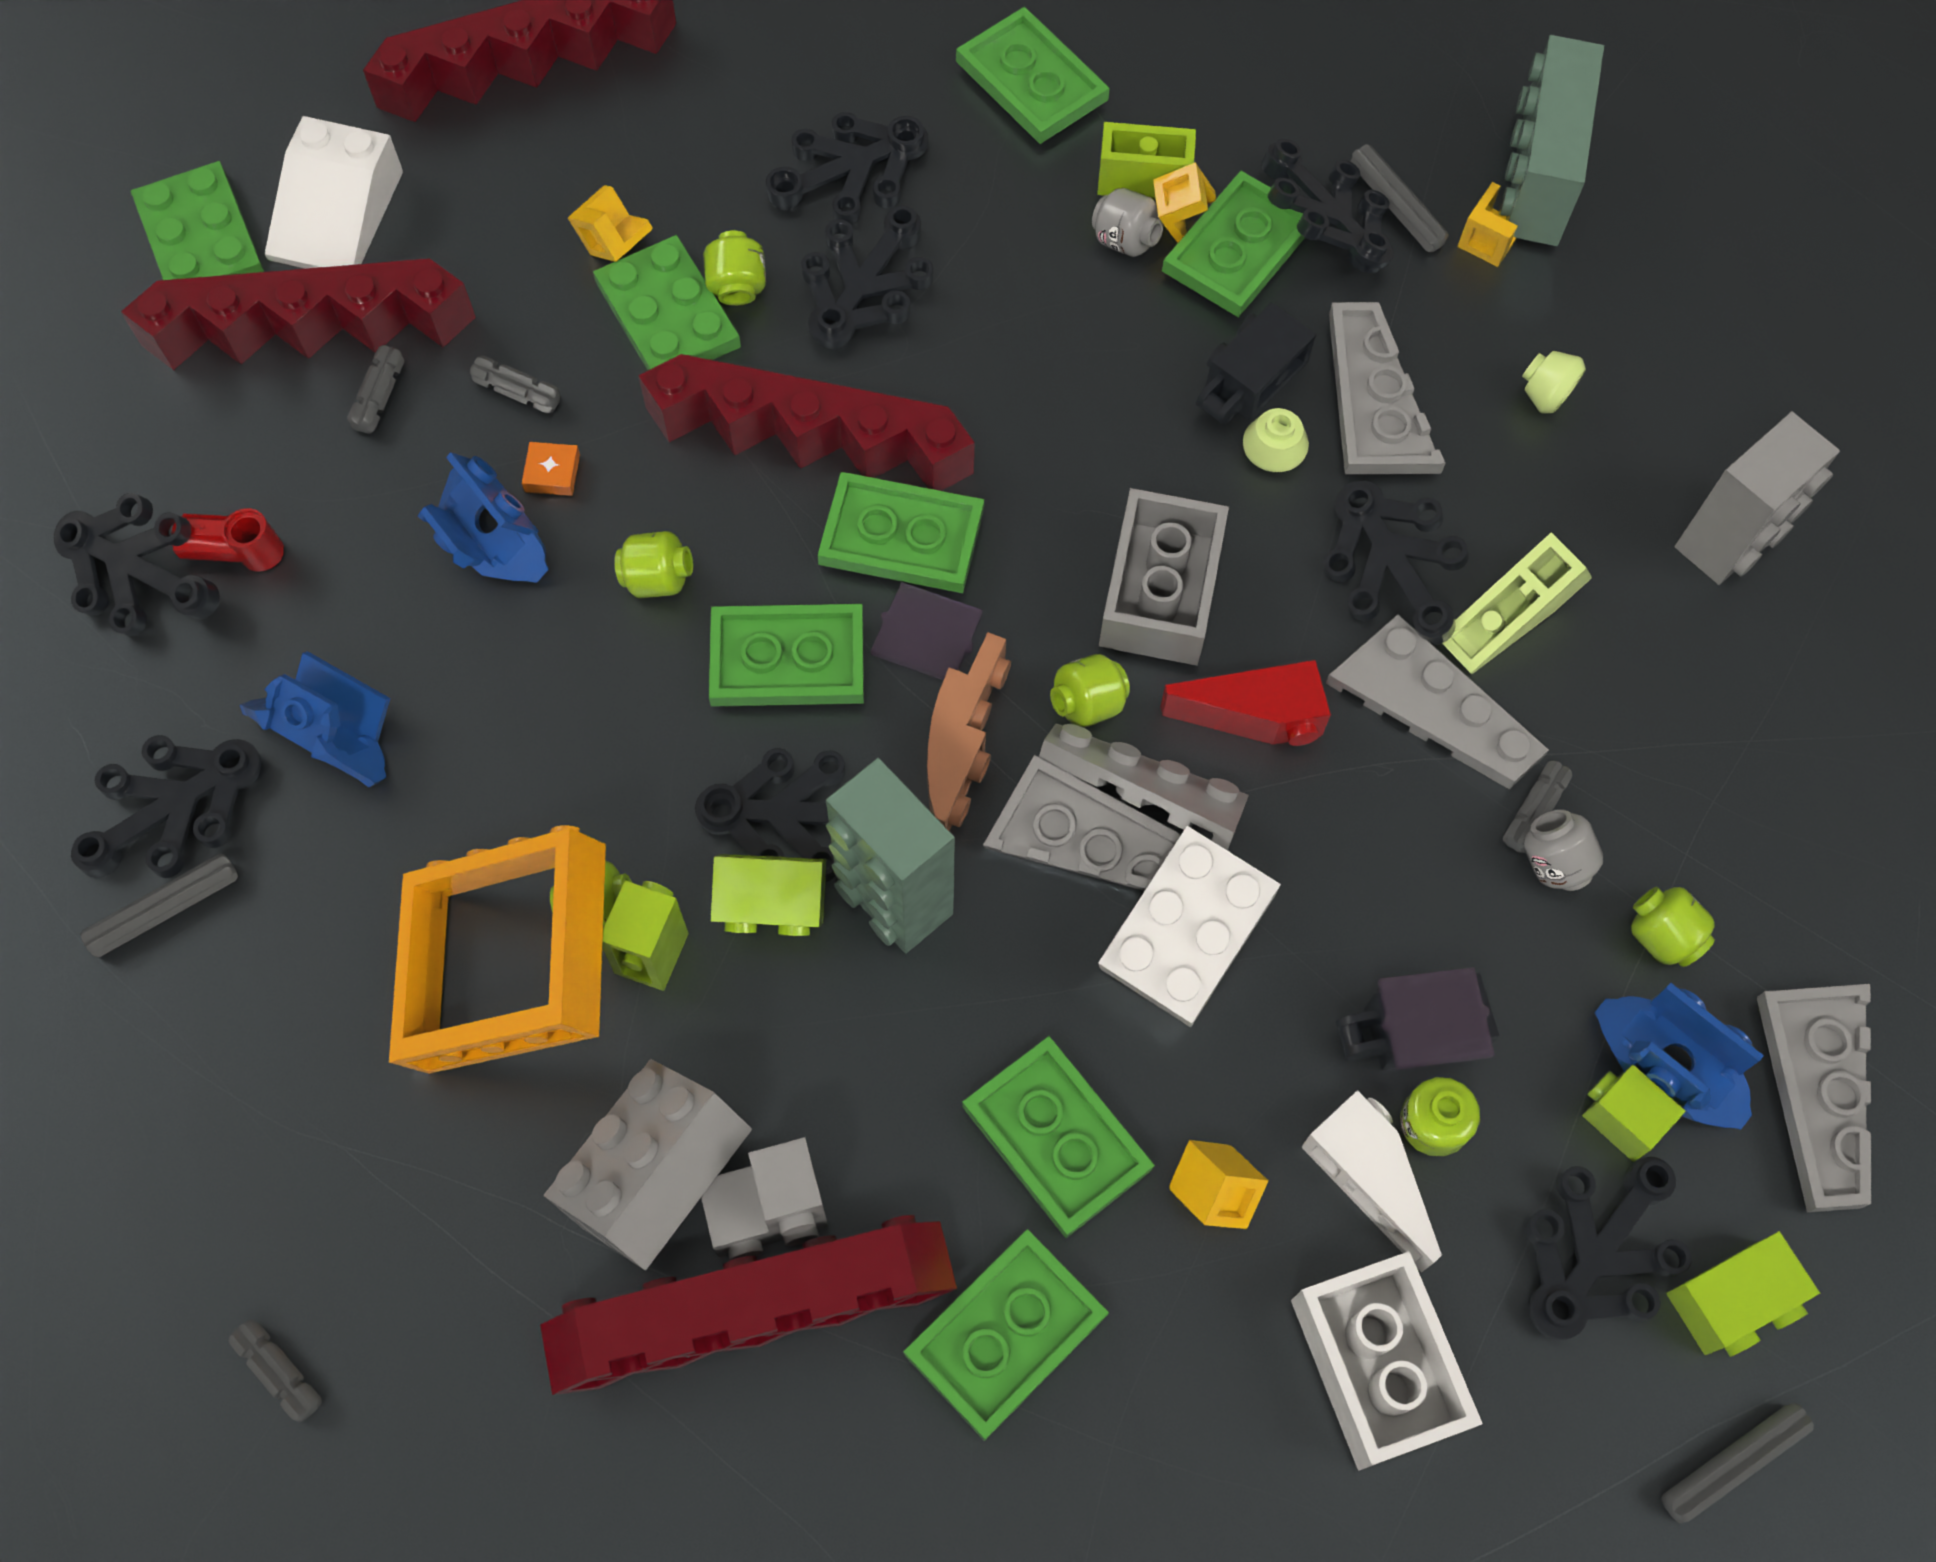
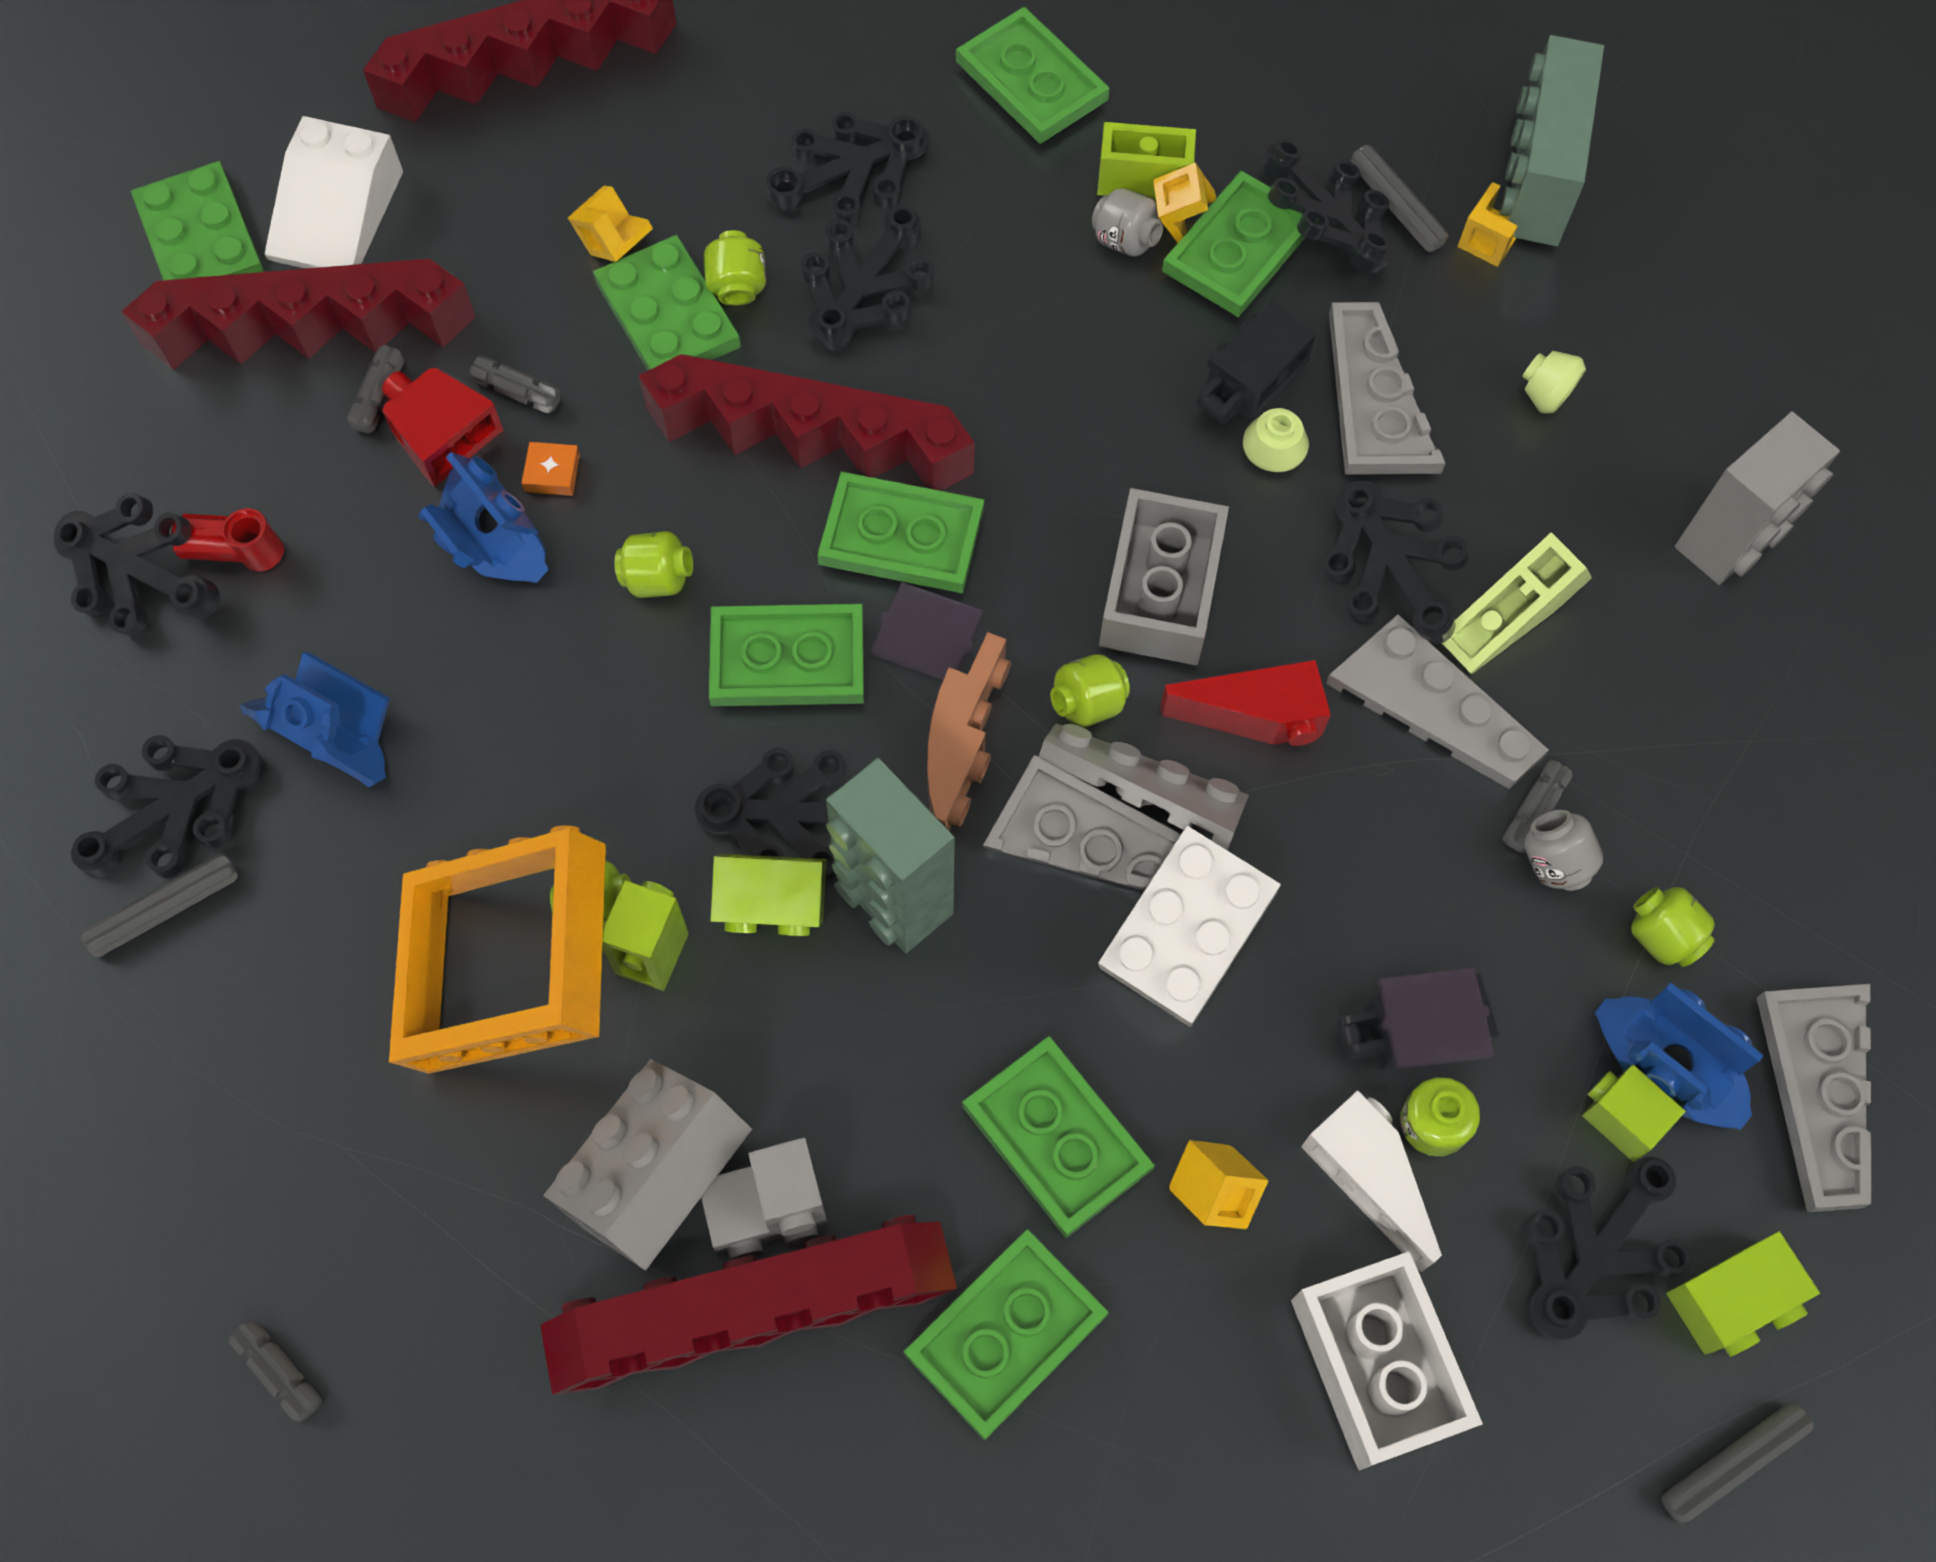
(438, 418): none -> red torso

